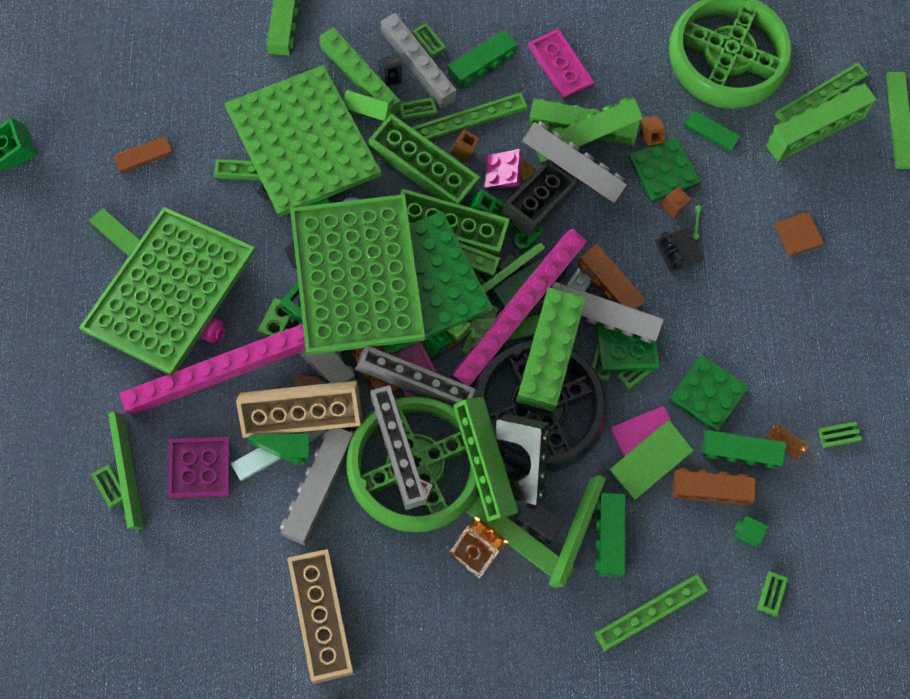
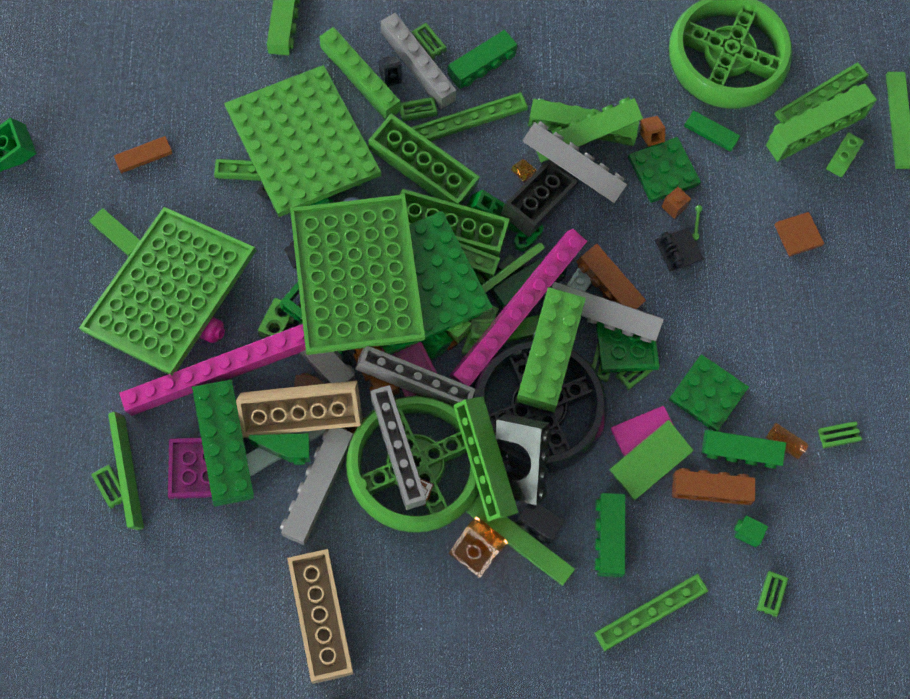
(222, 443): none -> green brick
(367, 105): bright green tile -> none
(464, 145): dark orange brick -> none
(503, 169): plate -> none
(561, 64): dark pink tile -> none
(577, 532): bright green tile -> none
(845, 154): none -> bright green brick

